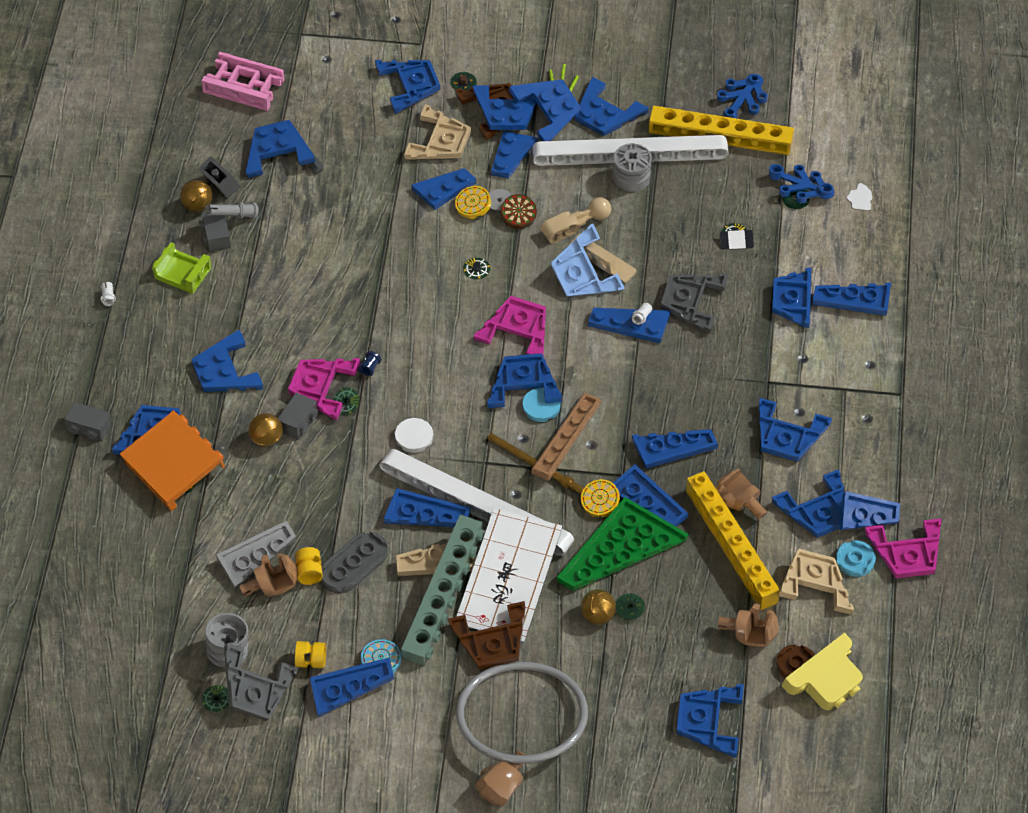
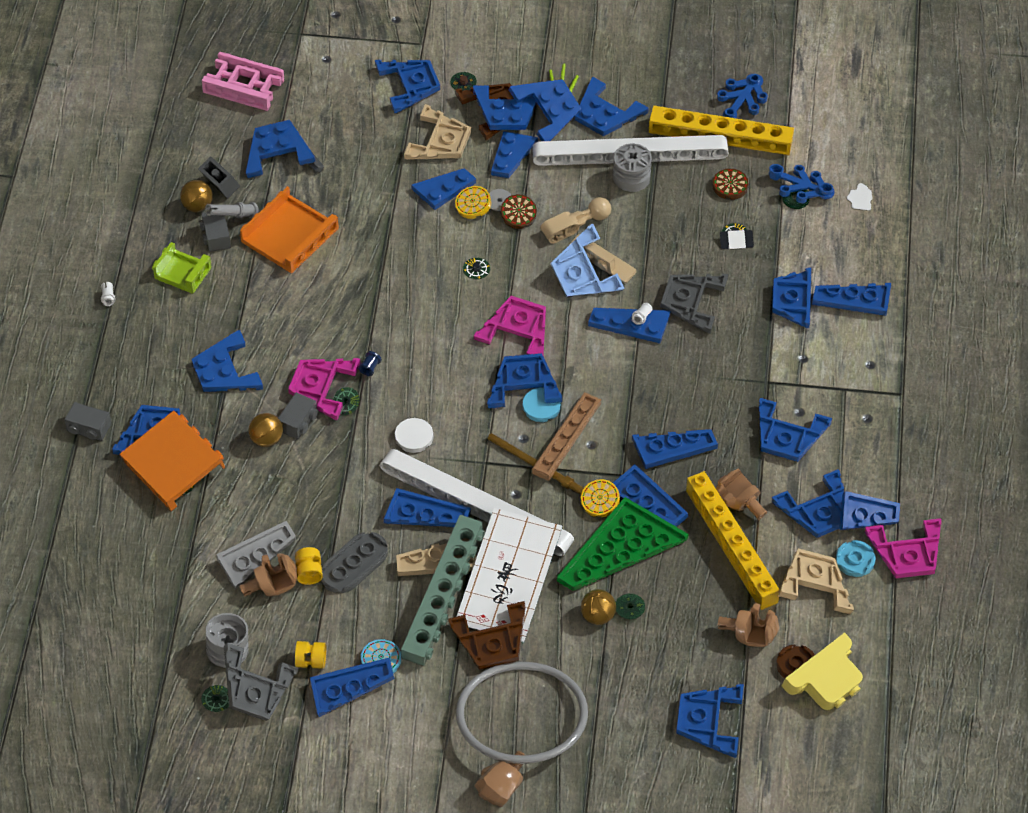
(288, 231): none -> orange panel
(730, 184): none -> reddish brown tile

